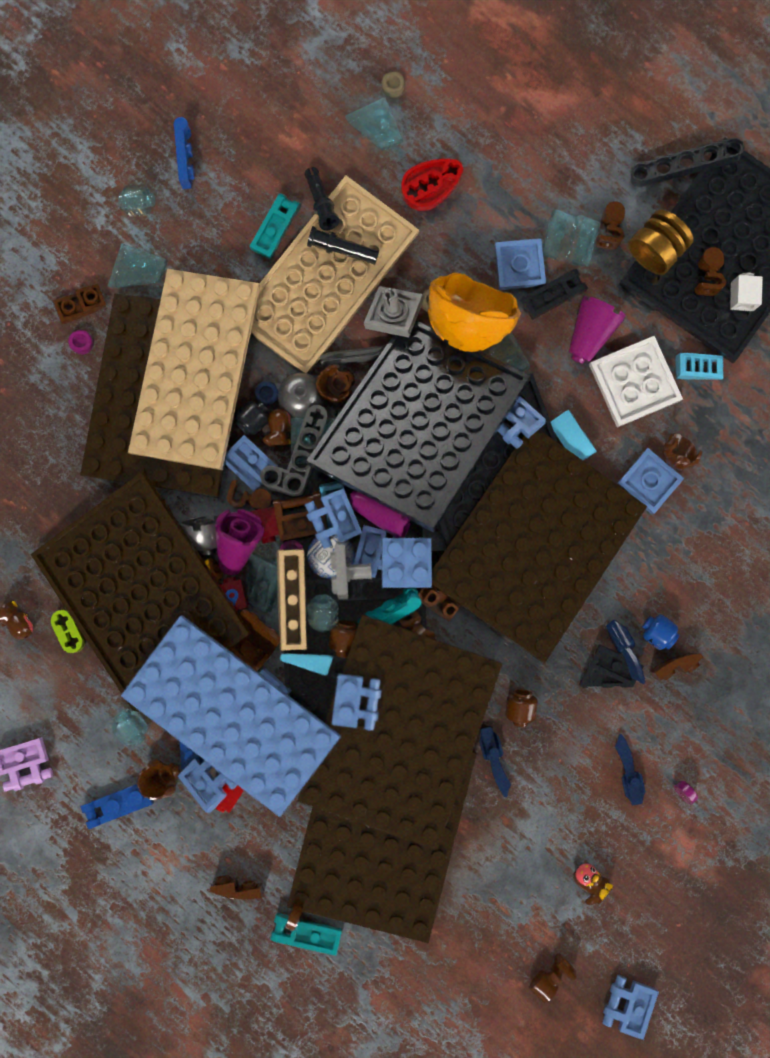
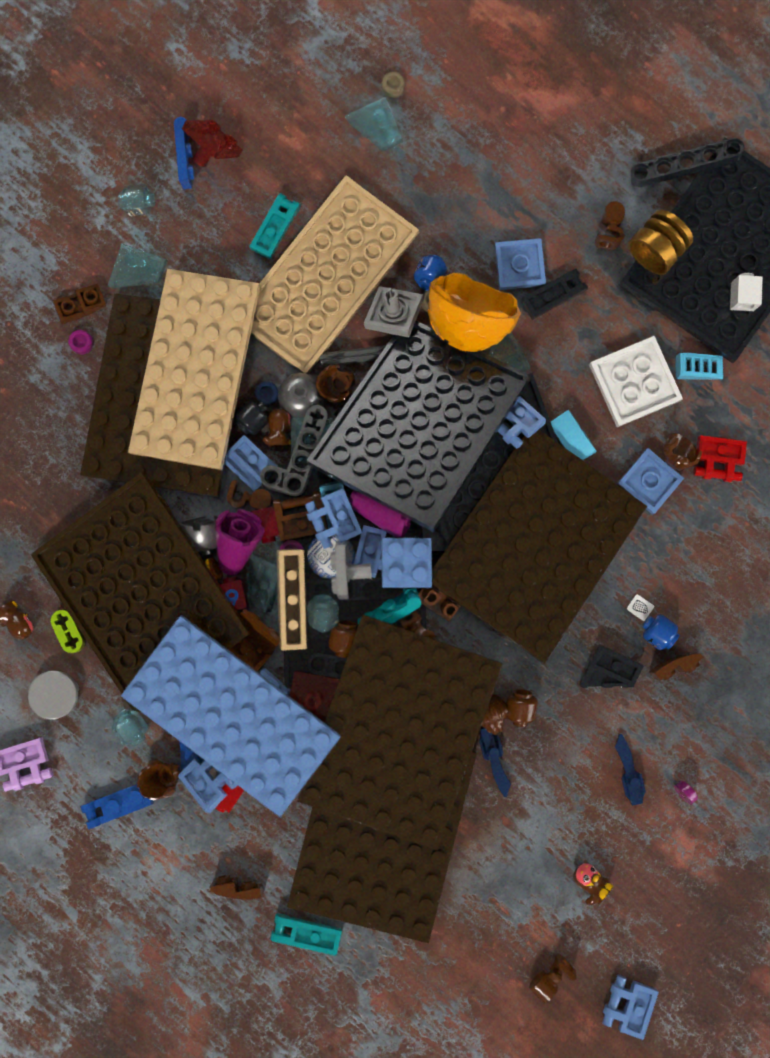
(53, 694): none -> light grey tile
(211, 141): none -> clear red plate
(294, 917): reddish brown tile -> none
(314, 692): none -> clear red plate
(315, 663): medium azure slope -> none
(323, 205): black pin -> none
(332, 243): black pin -> none
(347, 701): medium blue plate -> none
(428, 269): none -> blue head
(435, 195): red piece -> none
(495, 715): none -> reddish brown hair
(570, 238): clear light blue slope -> none
(593, 328): magenta cone -> none
(624, 644): dark blue piece -> none
(640, 607): none -> white sticker
(710, 263): reddish brown leg -> none
(720, 450): none -> red plate

